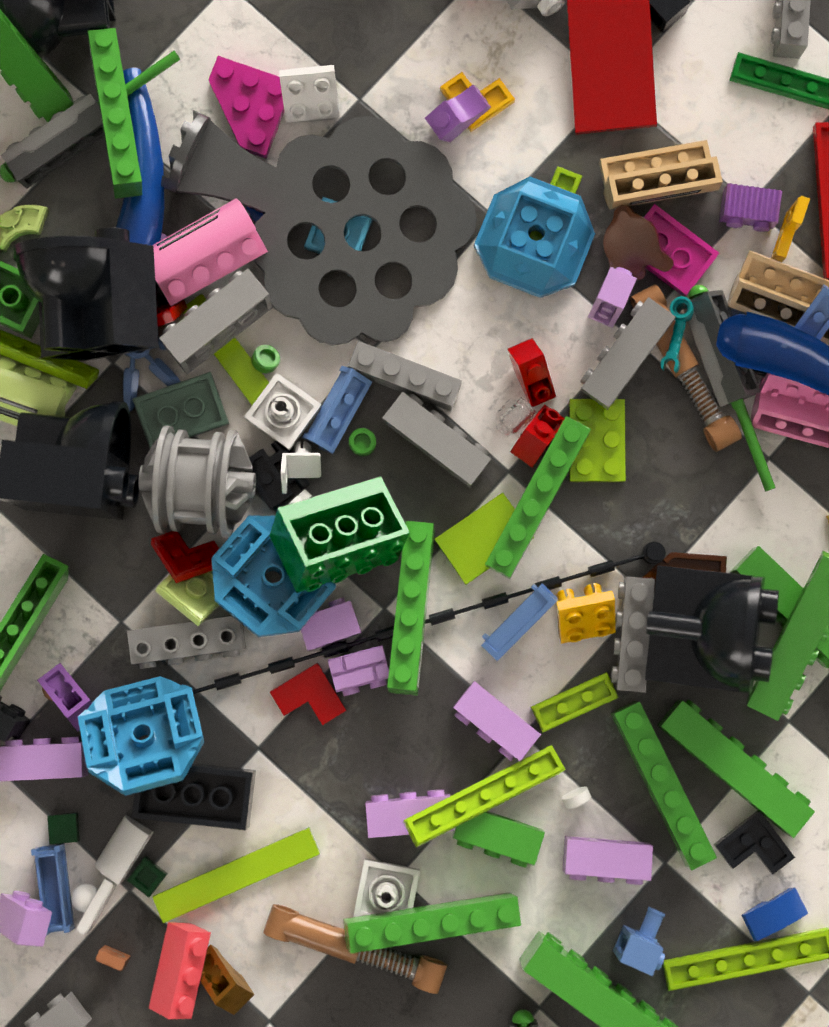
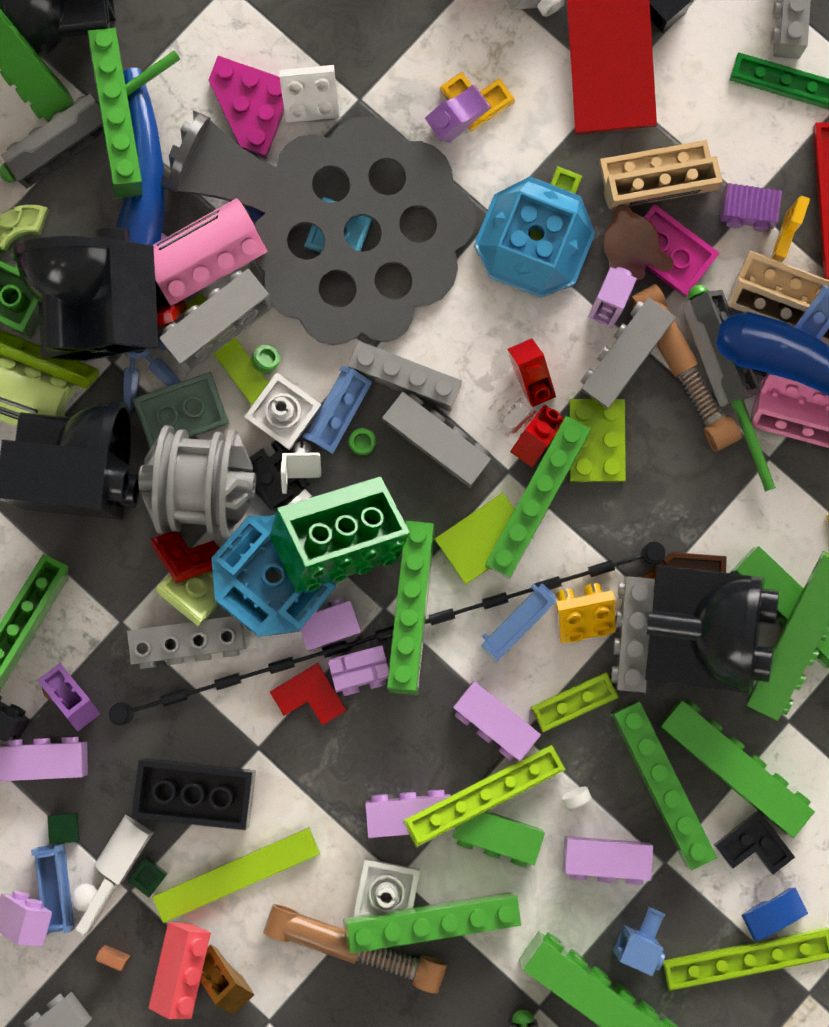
(123, 715): dark azure piece -> none
(676, 306): teal brick -> none

